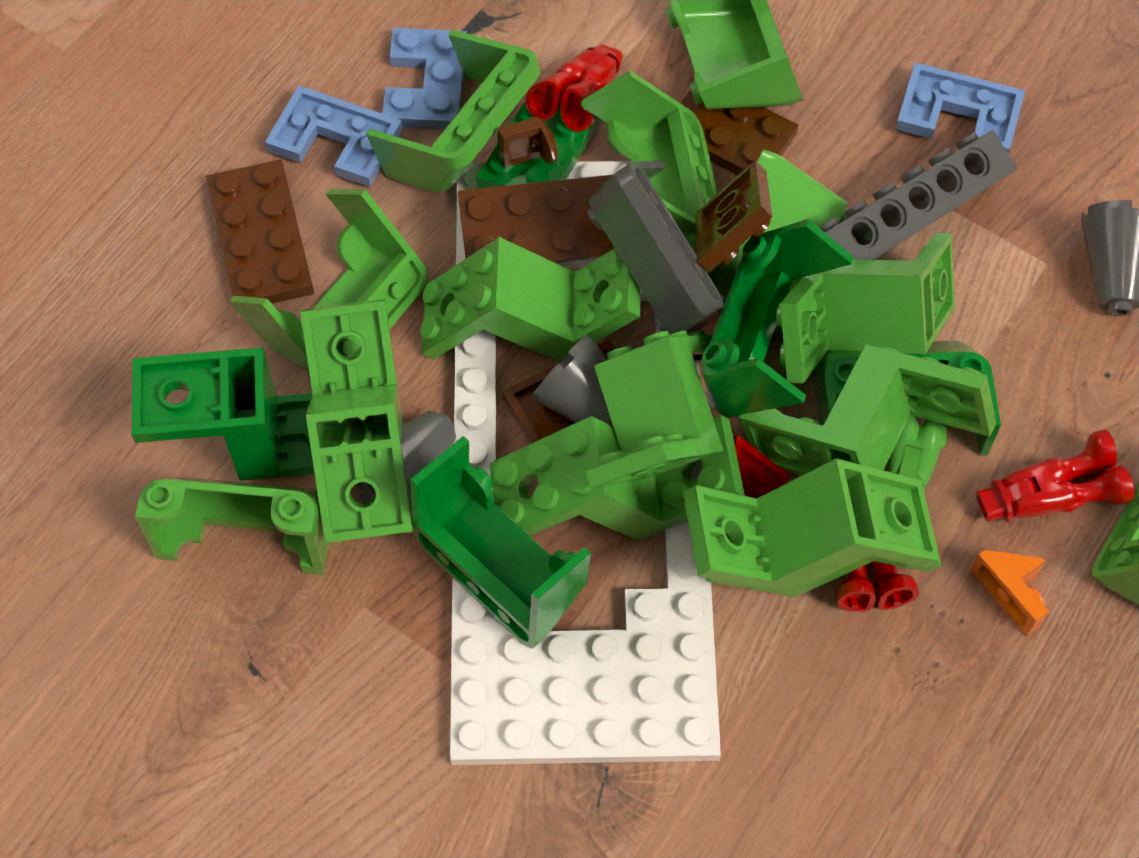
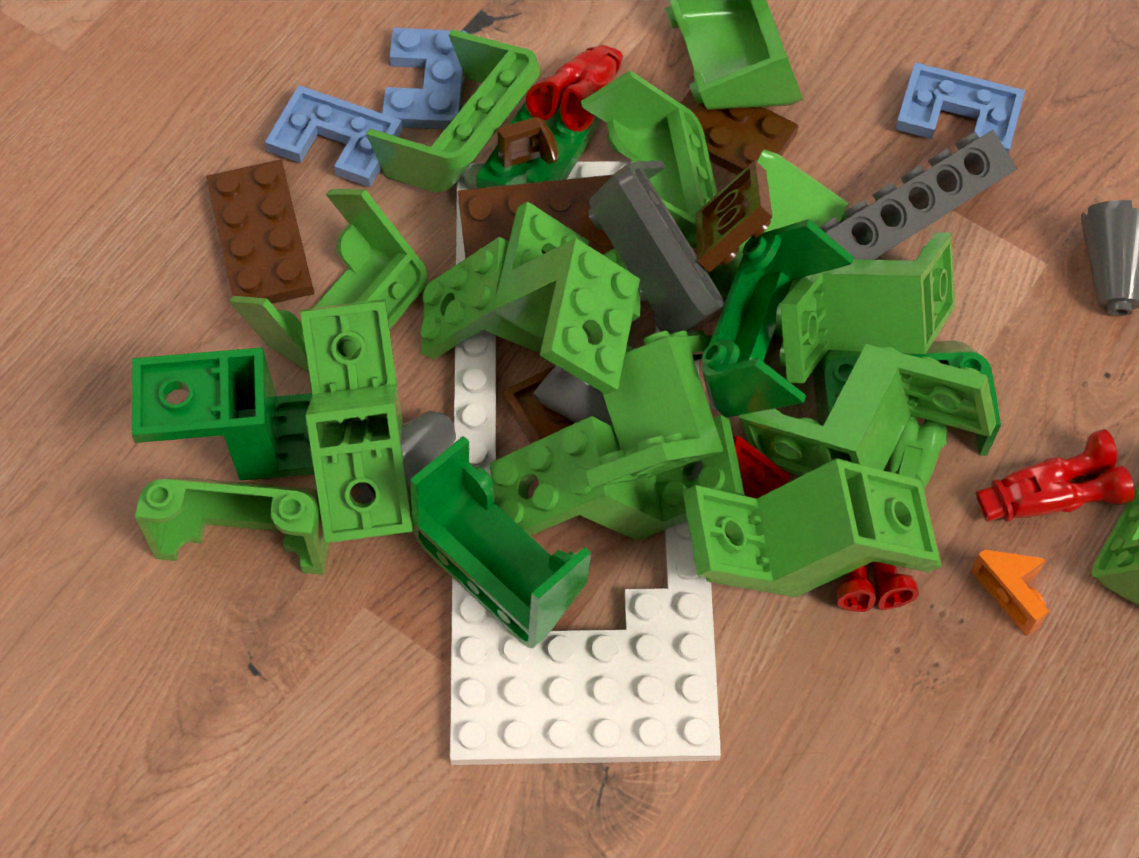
(567, 297): none -> bright green bracket

